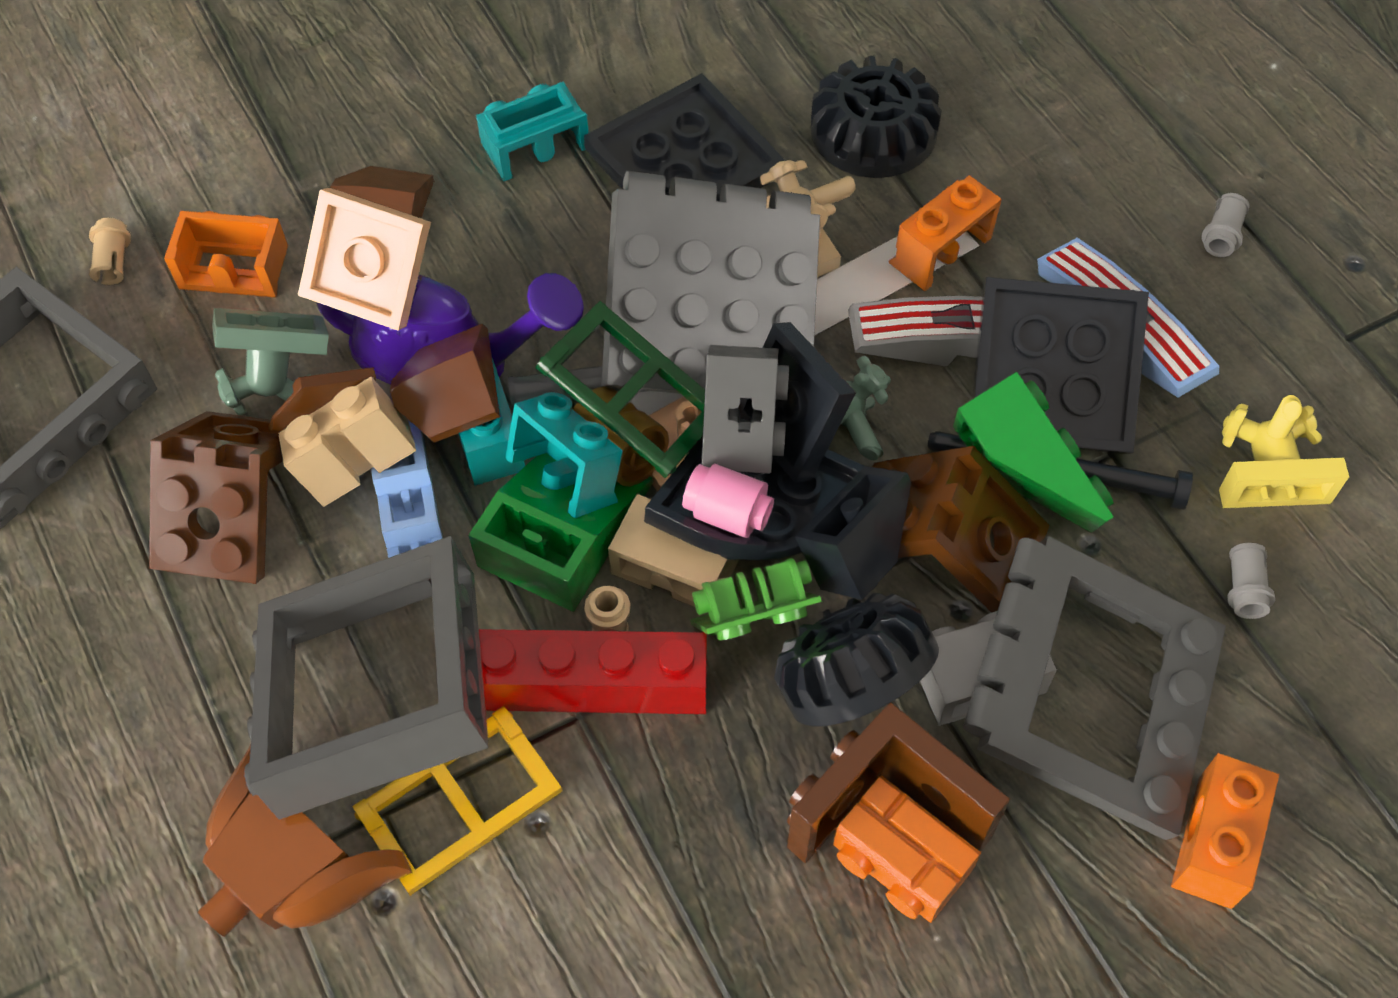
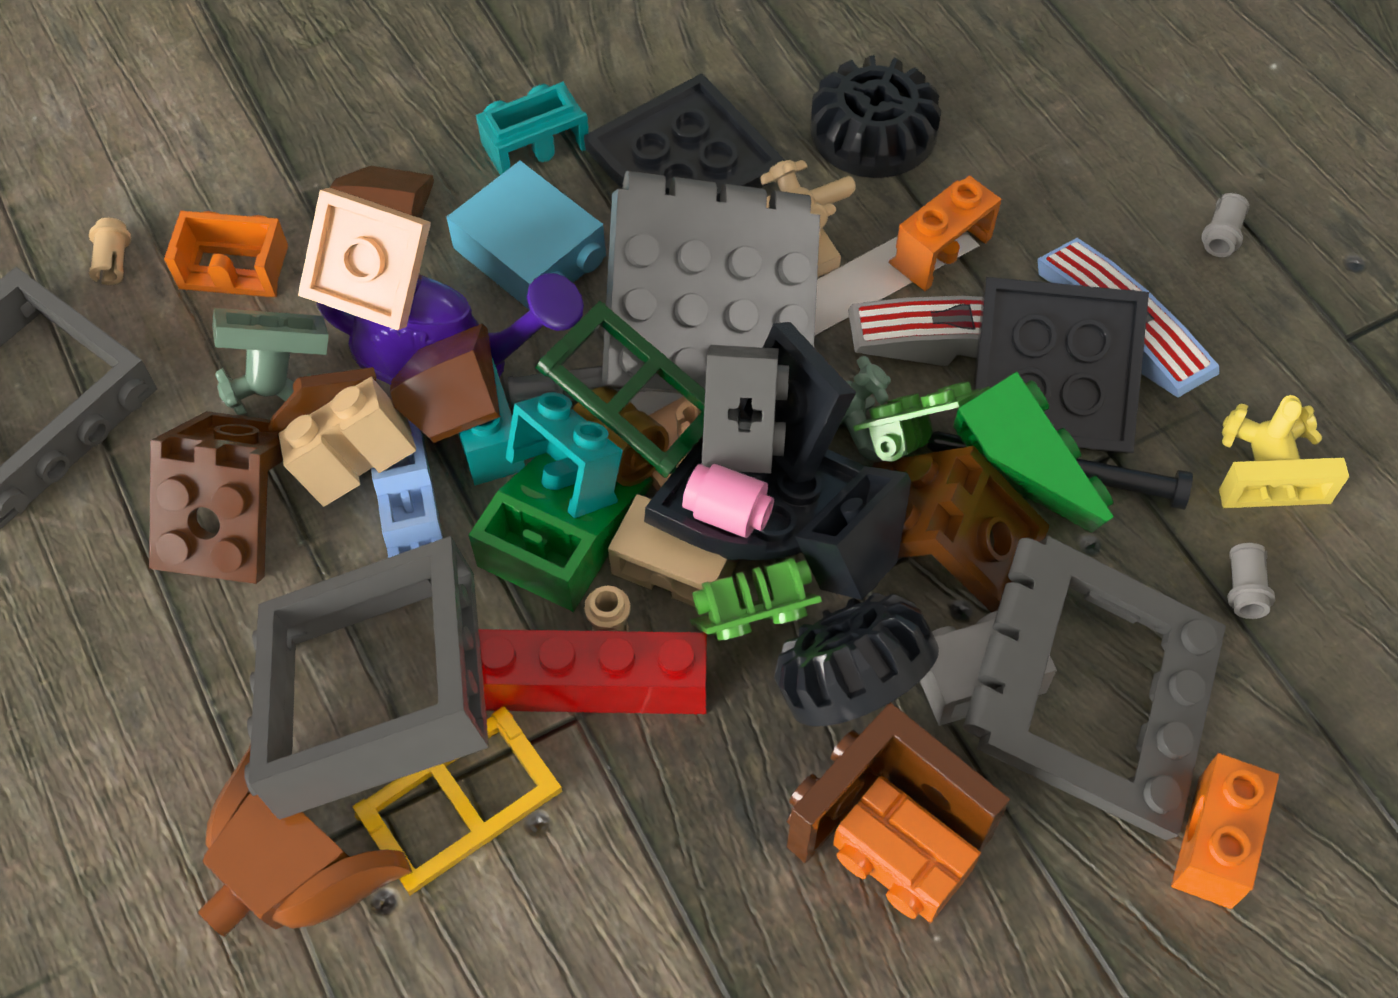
(526, 229): none -> medium azure brick
(905, 421): none -> bright green hinge

